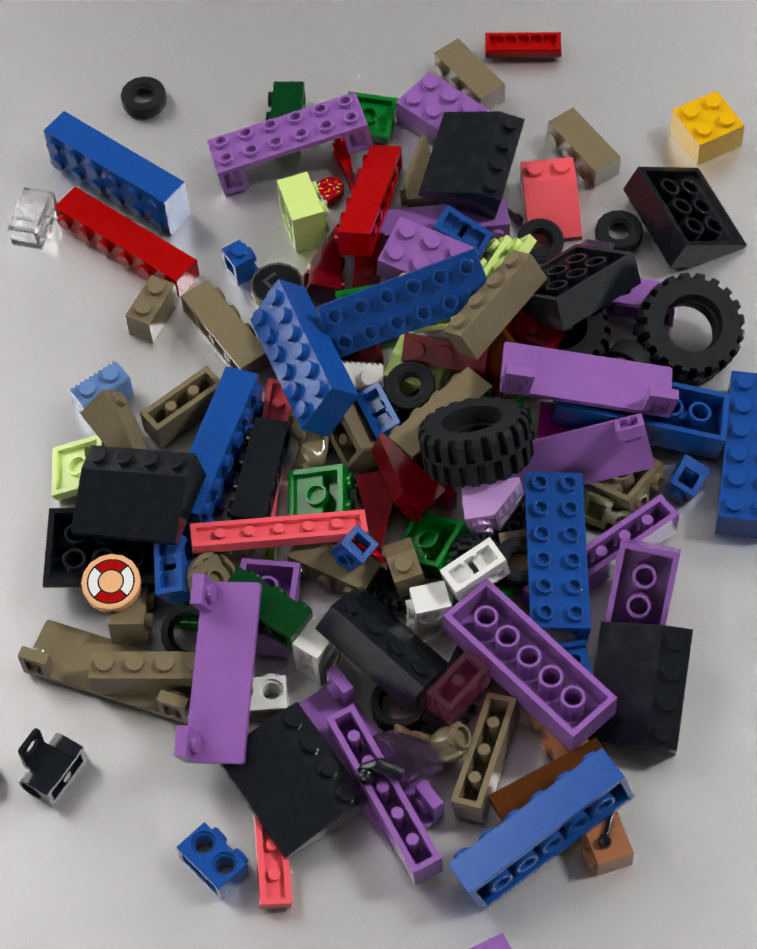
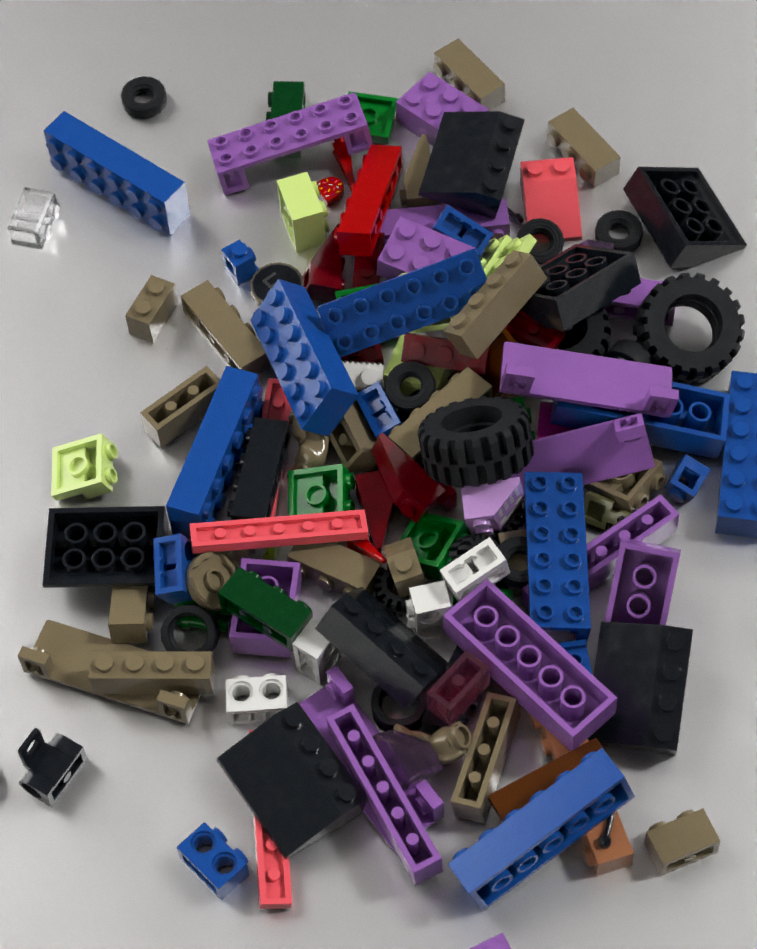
(109, 378): medium blue brick -> none
(111, 583): tile -> none
(113, 420): dark tan wedge -> none
(125, 240): red brick -> none
(136, 494): black slope -> none
(221, 672): medium lavender bracket -> none
(348, 554): blue brick -> none
(377, 767): black arm -> none
(523, 45): red plate -> none
(681, 841): none -> dark tan brick
(707, 127): yellow brick -> none

